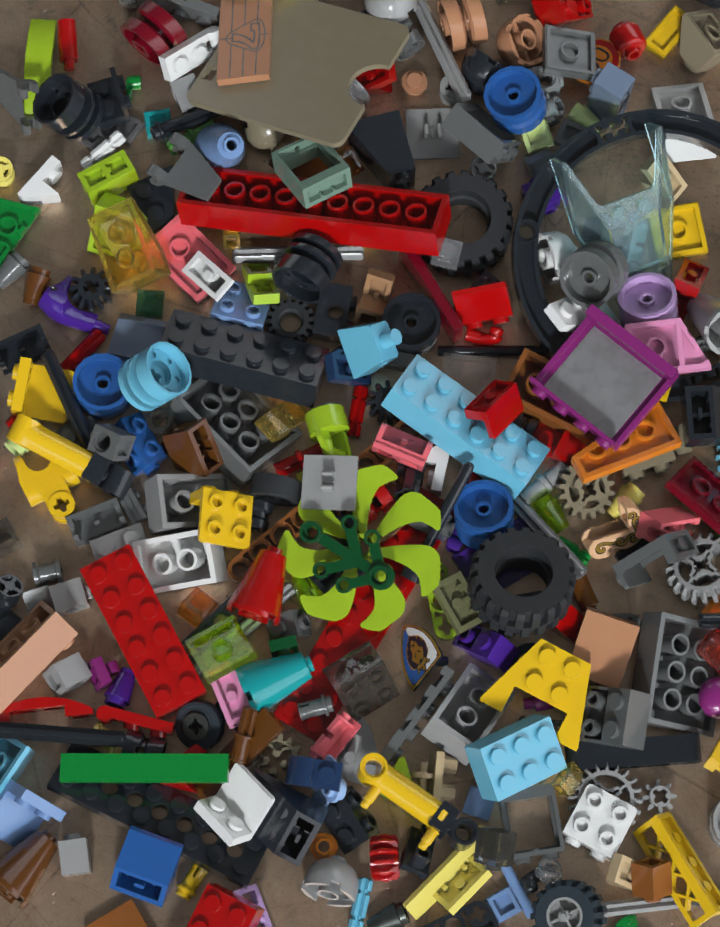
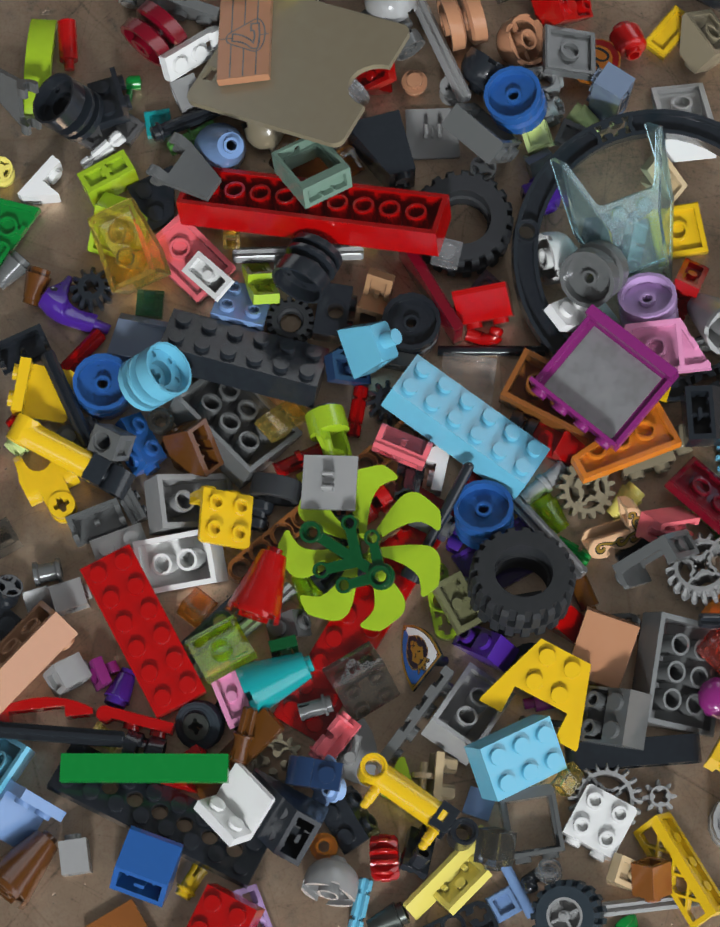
(496, 406): red panel -> none

